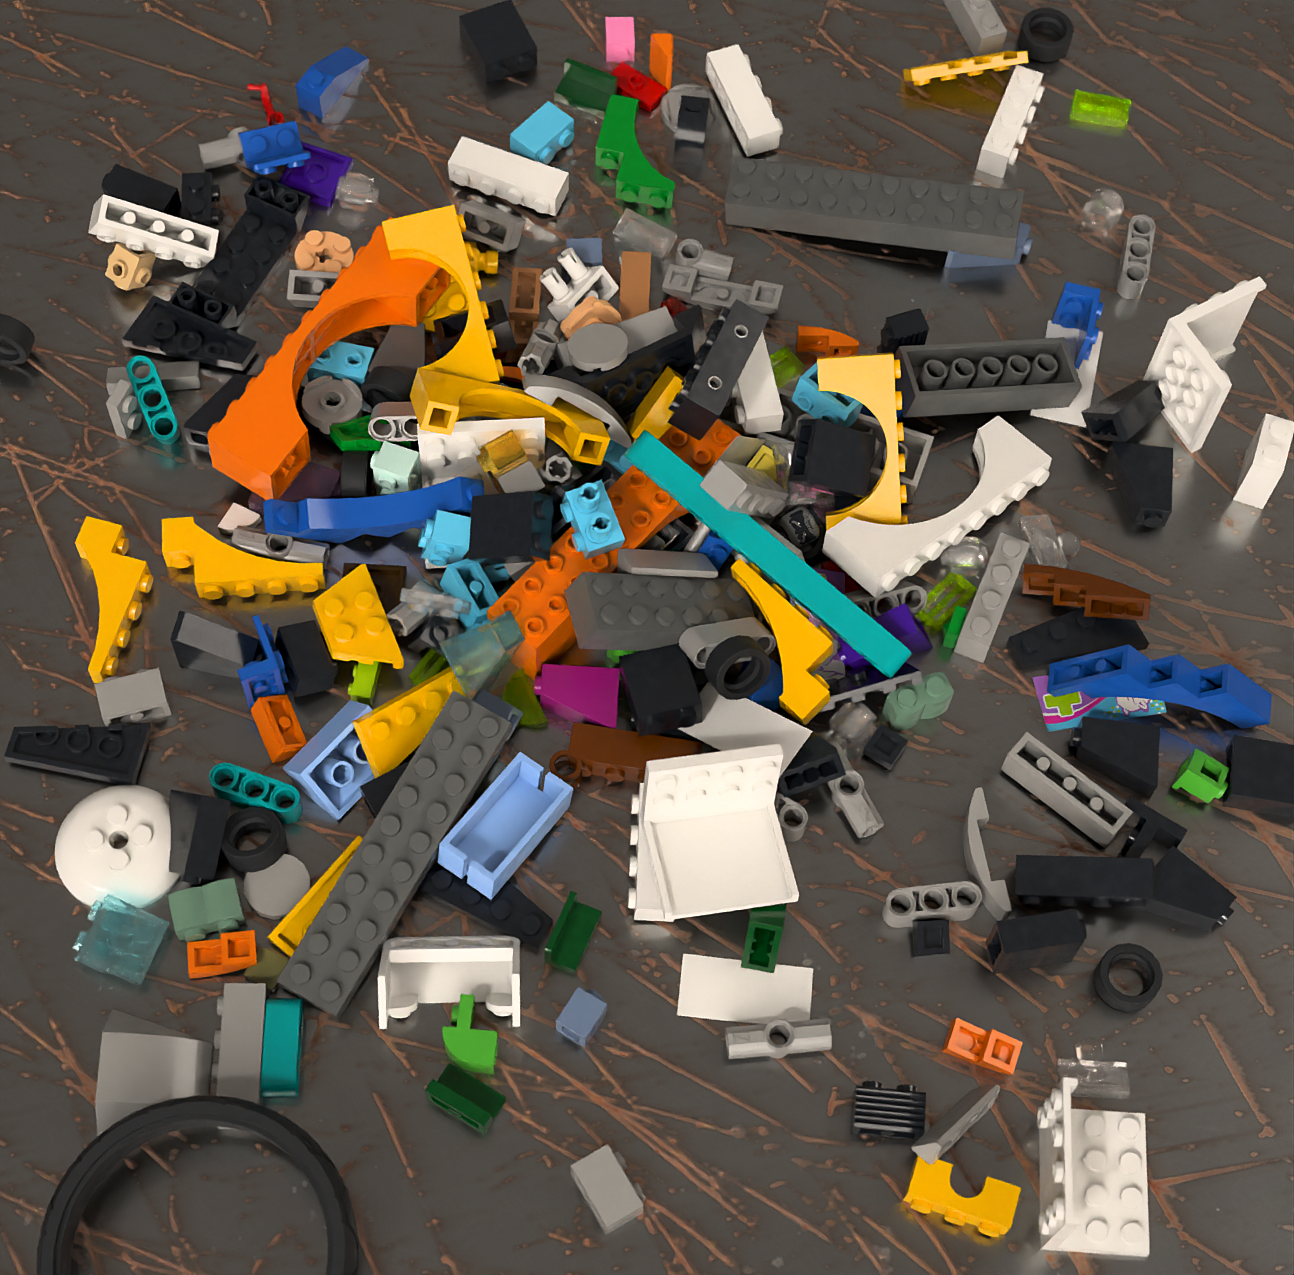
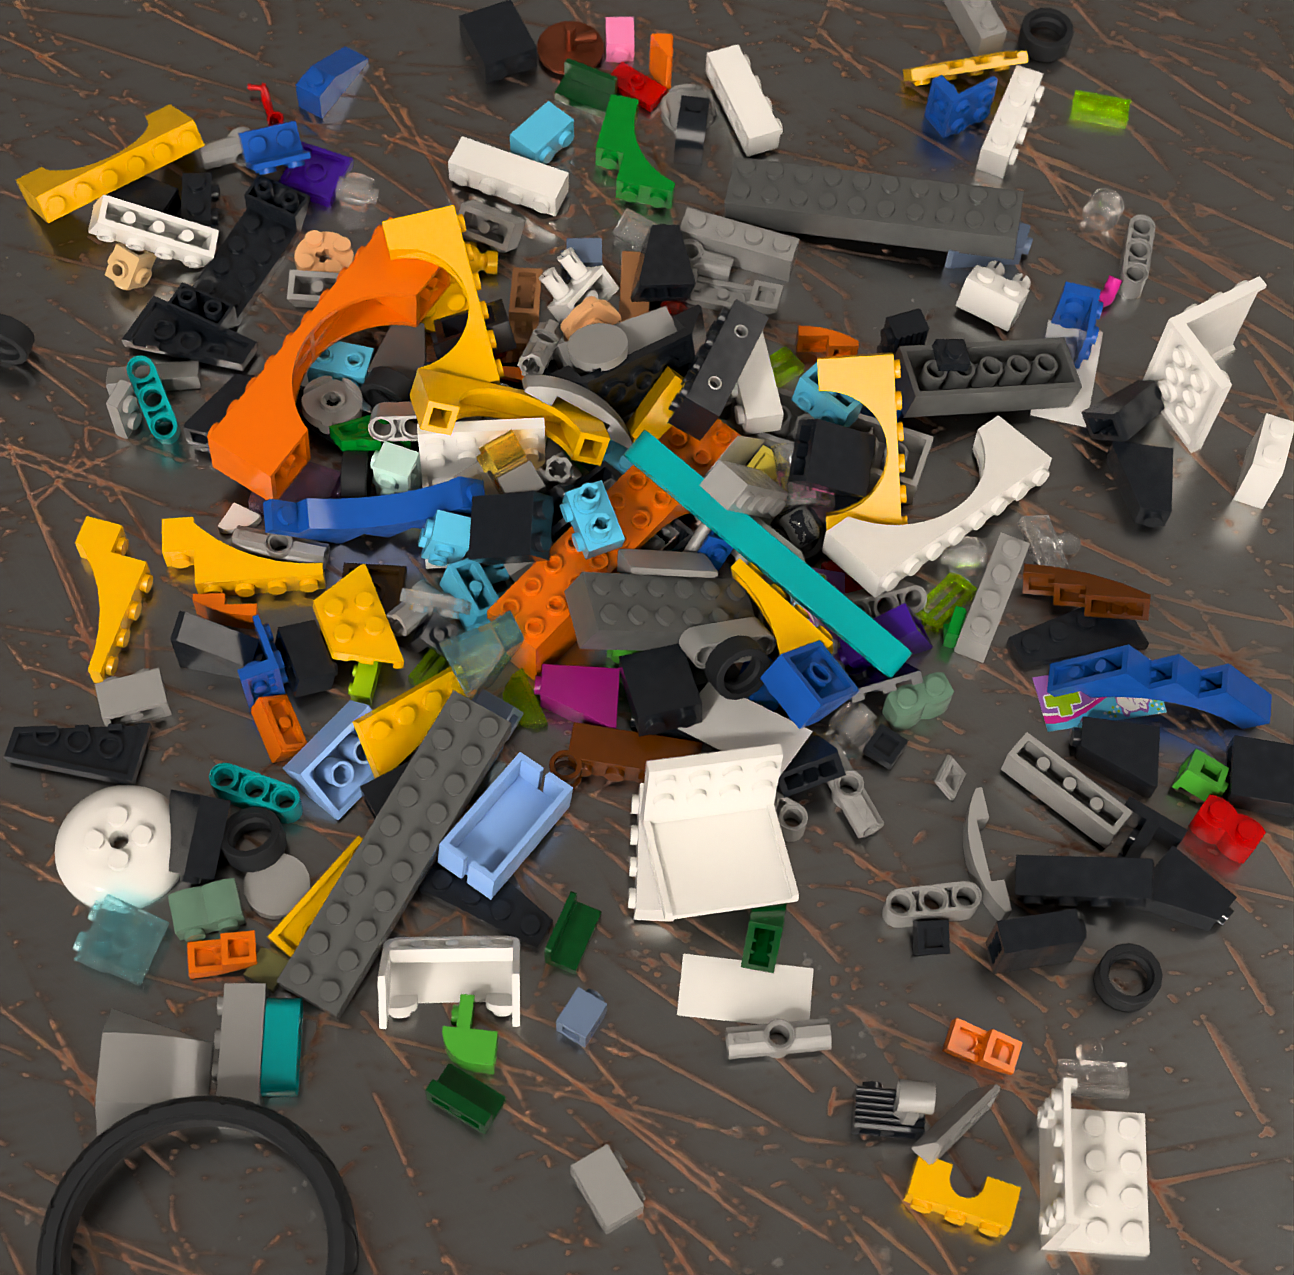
(166, 139): none -> yellow arch
(216, 609): none -> orange slope
(571, 41): none -> copper shield
(663, 267): none -> black slope
(752, 246): none -> light grey brick
(808, 683): none -> blue slope
(914, 1100): none -> light grey piece
(949, 777): none -> light grey slope
(951, 355): none -> black plate
(954, 111): none -> blue bracket
(993, 296): none -> white brick
(1110, 290): none -> dark pink arm
(1231, 832): none -> red brick

